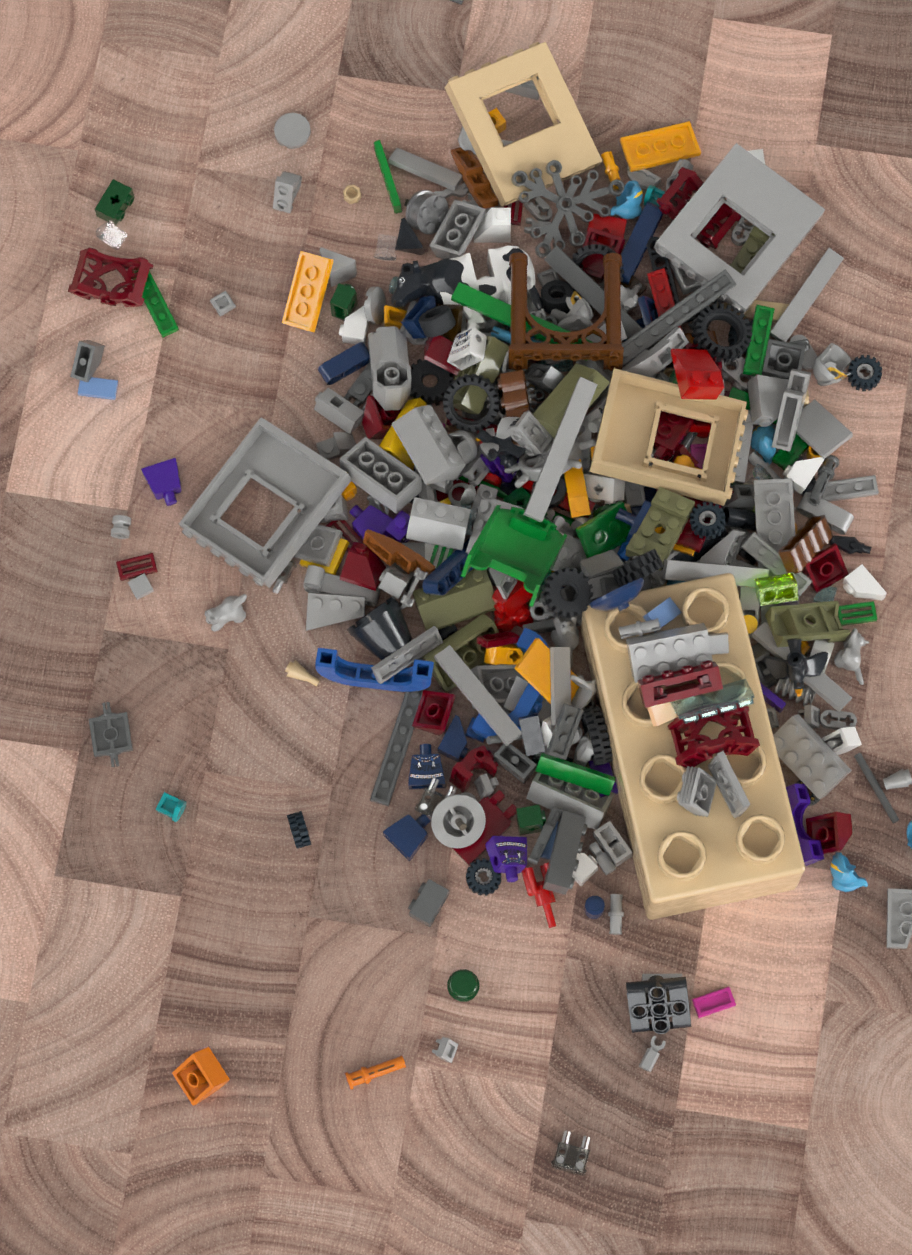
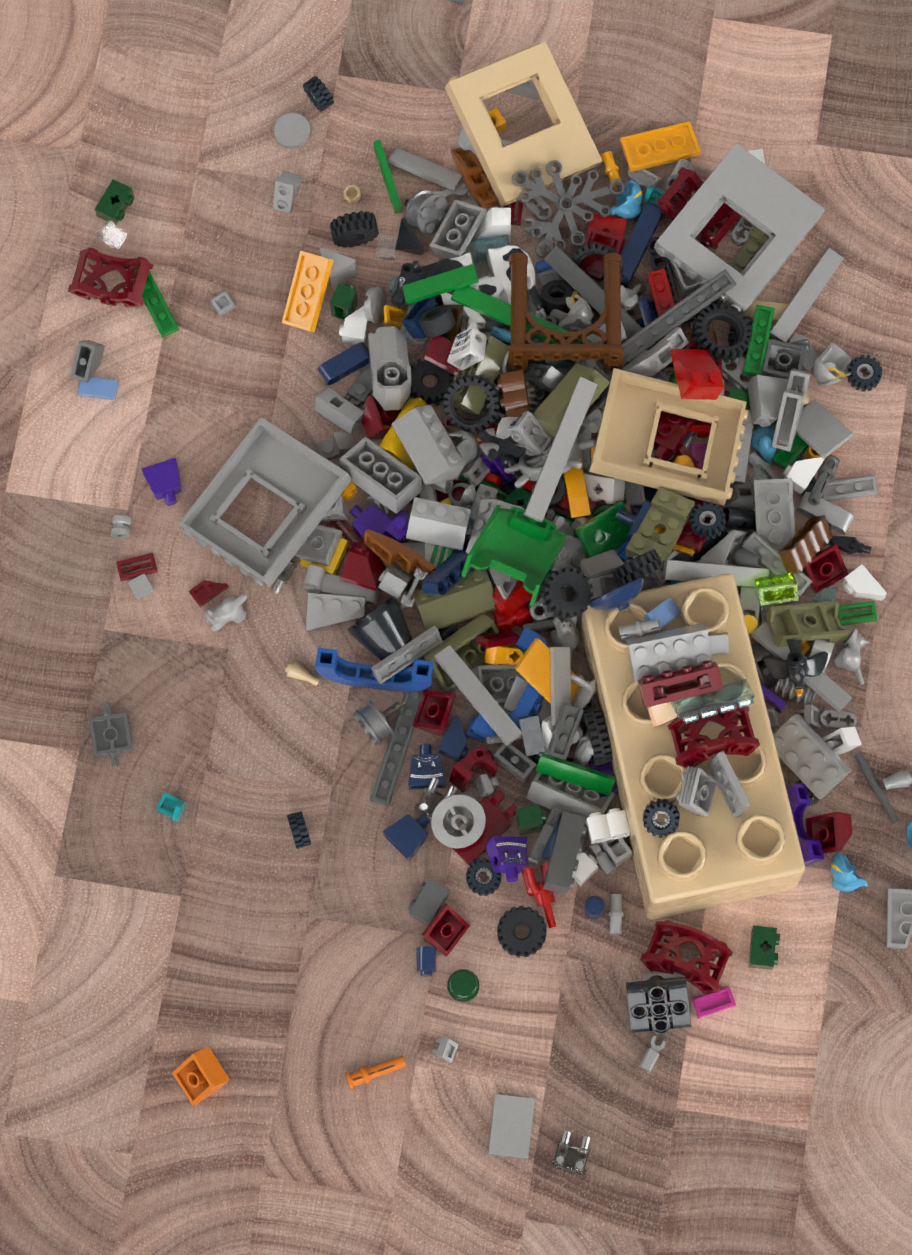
(207, 591): none -> dark red tile
(318, 93): none -> black bush
(354, 229): none -> black tyre
(376, 721): none -> flat silver wheel
(426, 960): none -> dark blue brick
(440, 284): none -> green tile
(445, 930): none -> dark red slope
(480, 247): none -> clear light blue brick
(511, 1126): none -> light grey tile
(518, 946): none -> black tyre
(542, 266): none -> blue tile
(607, 826): none -> white brick
(651, 814): none -> black bush
(704, 943): none -> dark red fence
(745, 558): none -> dark grey cone
(759, 936): none -> dark green brick

